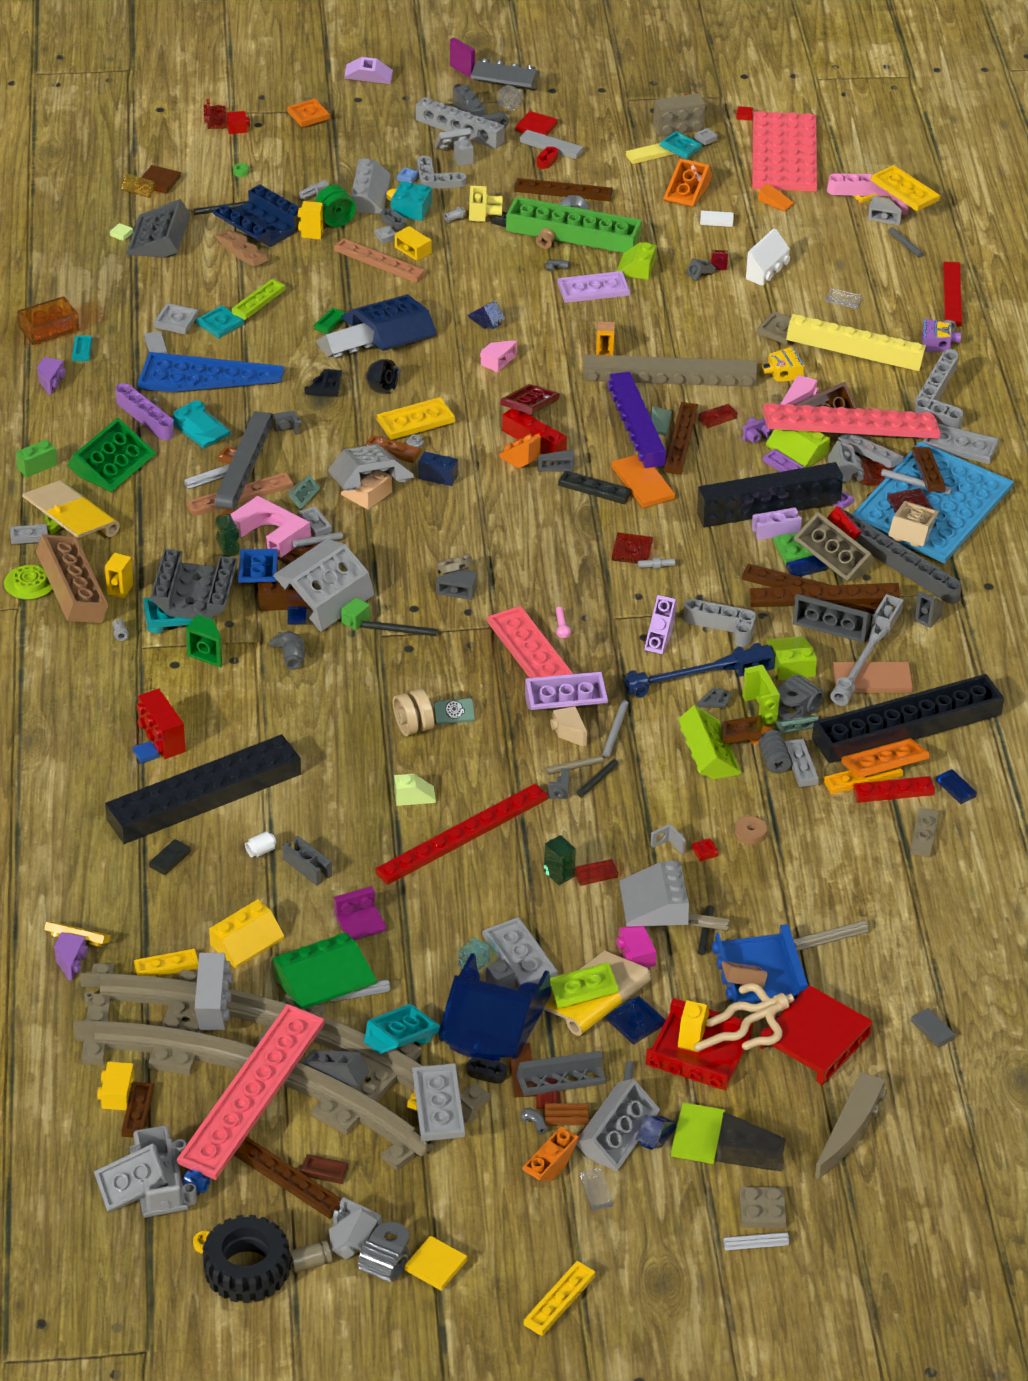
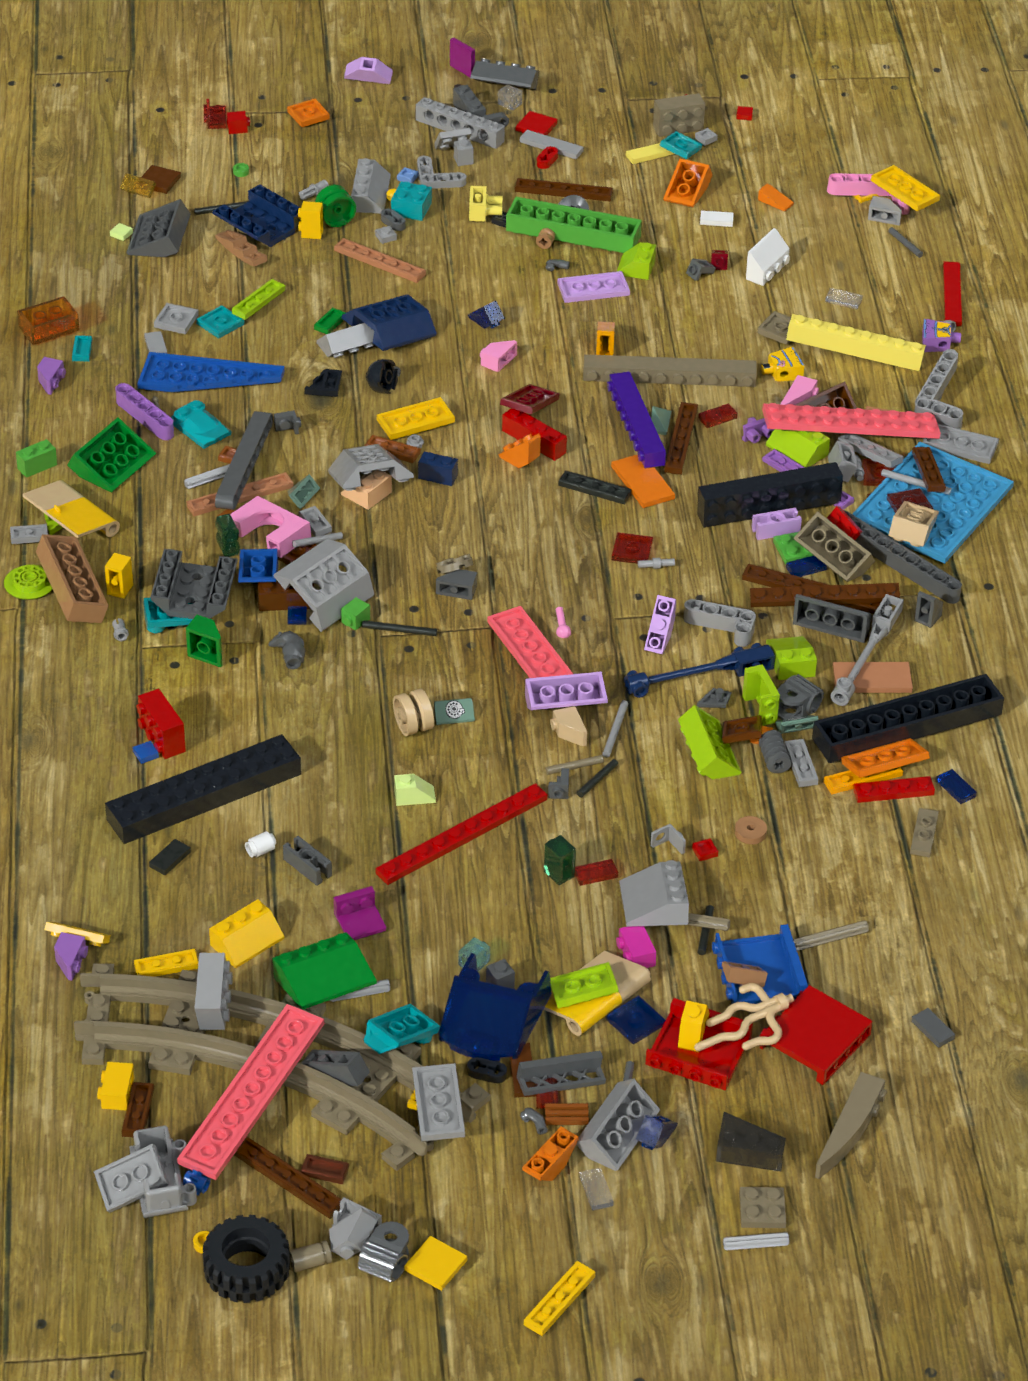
(413, 243): yellow brick -> none
(453, 215): light grey pin -> none
(520, 950): light grey tile -> none
(566, 464): dark grey slope -> none
(697, 1133): lime tile -> none
(784, 151): coral plate -> none

